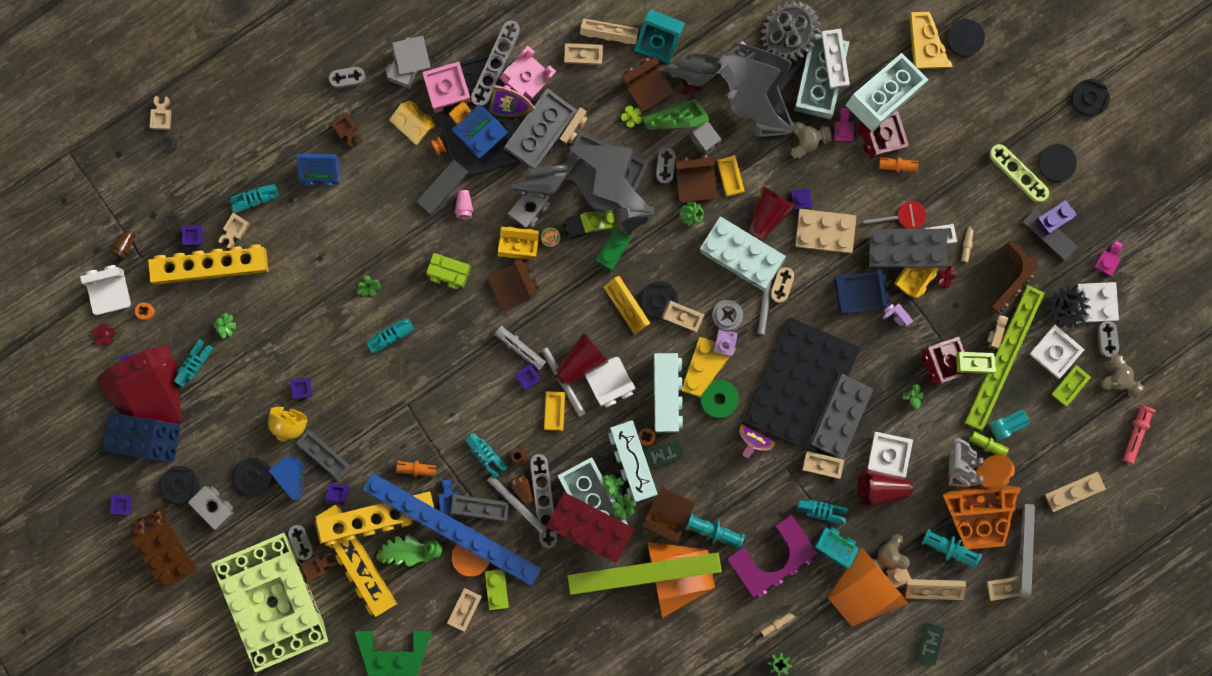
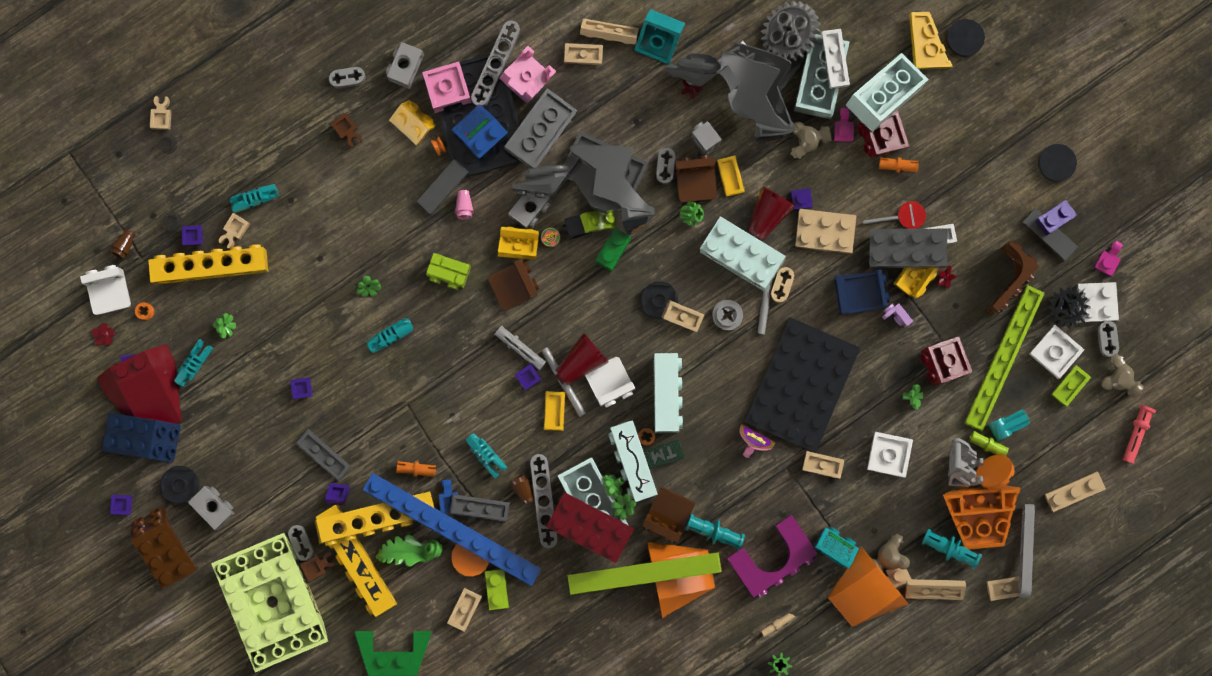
(253, 476): black tile -> none
(286, 424): yellow cylinder -> none
(290, 476): blue slope -> none
(319, 169): blue slope -> none
(411, 55): light grey piece -> none
(459, 112): light orange plate -> none
(509, 102): shield -> none
(517, 505): light grey bar -> none
(524, 457): reddish brown cone -> none
(570, 133): tan plate -> none
(626, 305): yellow plate -> none
(631, 116): lime plant -> none
(647, 84): reddish brown bracket -> none
(679, 116): bright green plate -> none
(703, 367): yellow wing -> none
(722, 410): green tile -> none
(725, 342): lavender bracket -> none
(822, 511): teal hinge -> none
(841, 416): dark grey plate -> none
(881, 488): dark red cone -> none
(930, 643): clear green tile -> none
(967, 245): tan piece -> none
(975, 362): plate -> none
(995, 336): tan plate -> none
(1021, 170): yellowish green beam -> none
(1090, 97): black tile -> none

